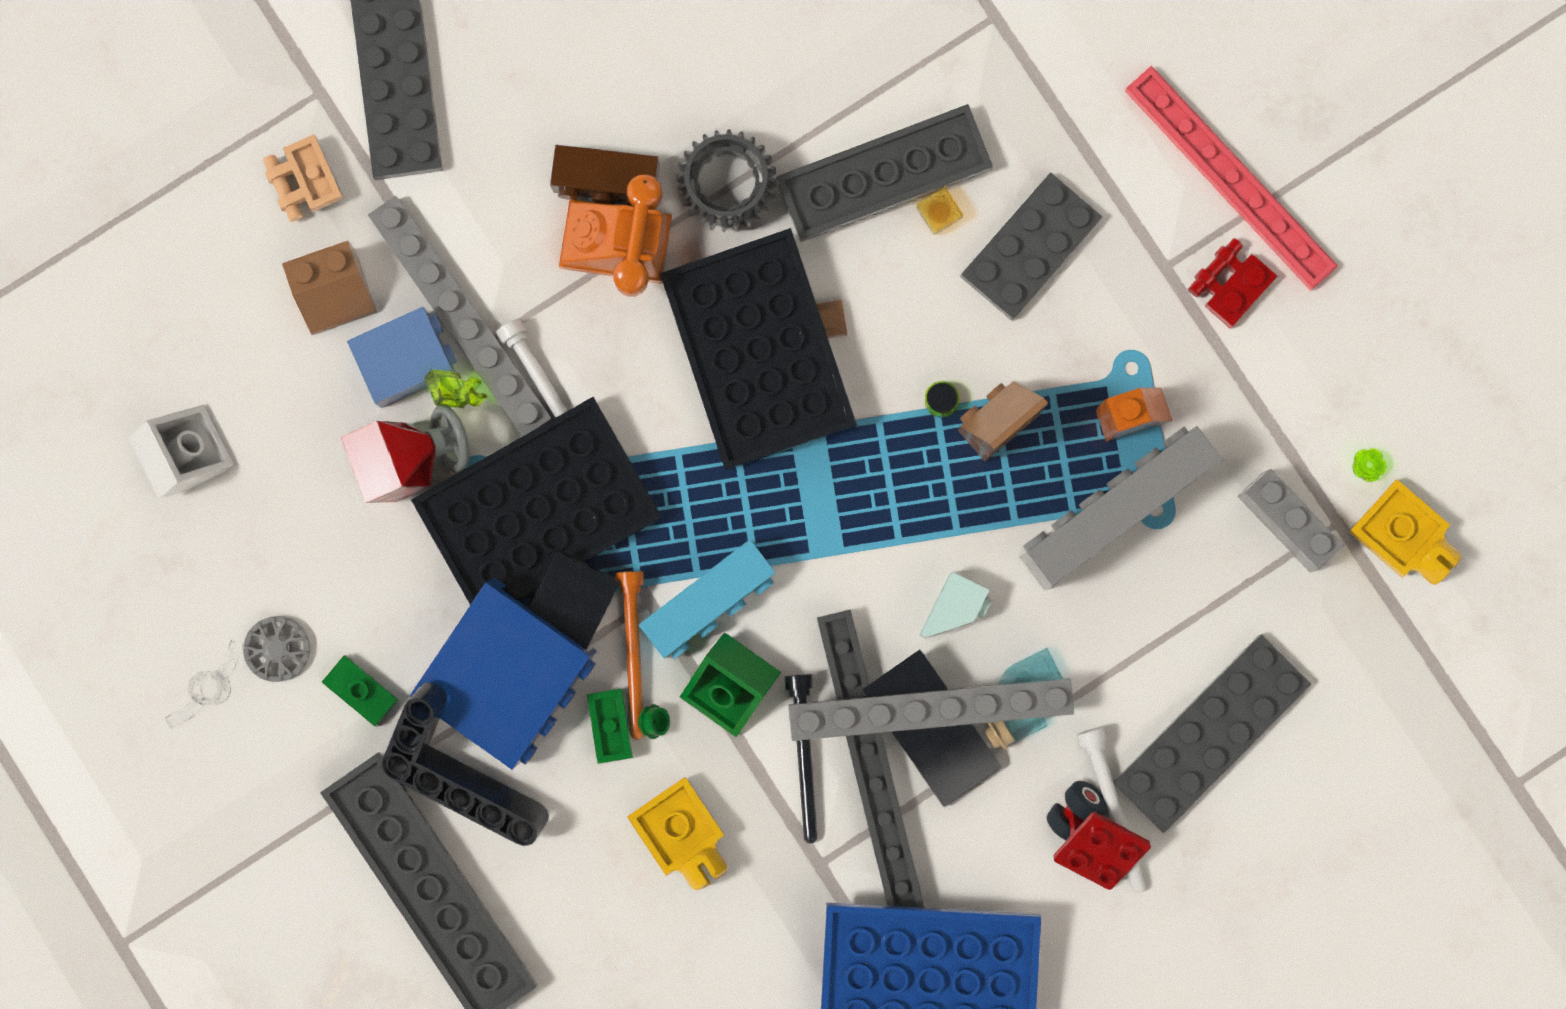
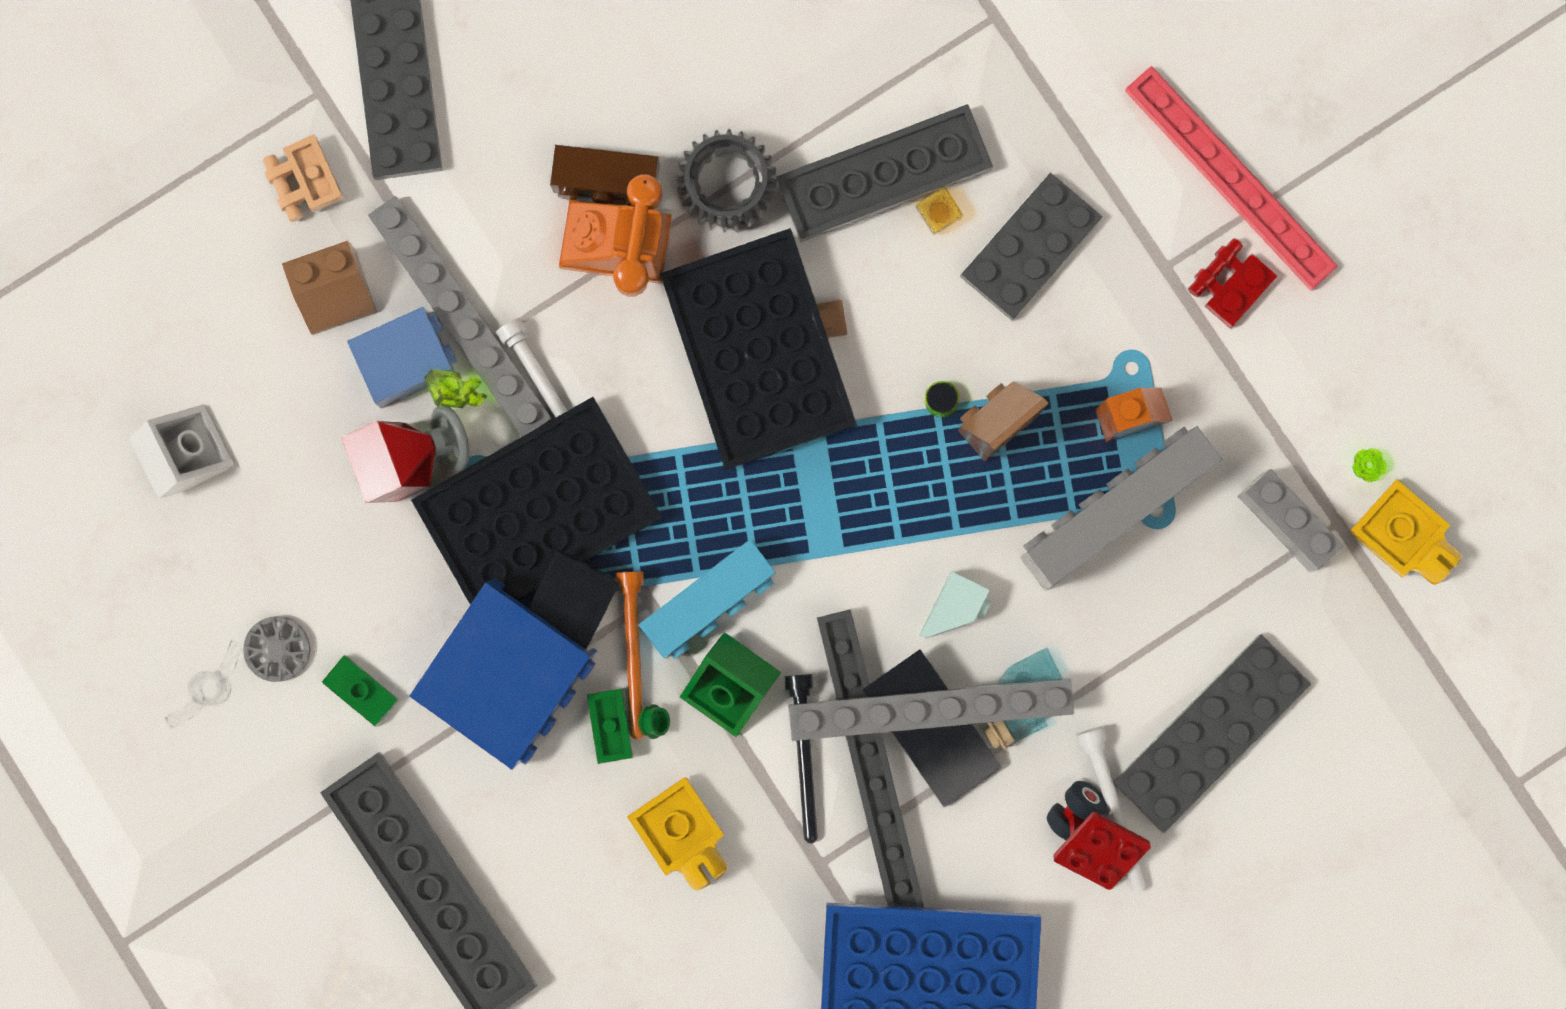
(451, 782): black beam -> none

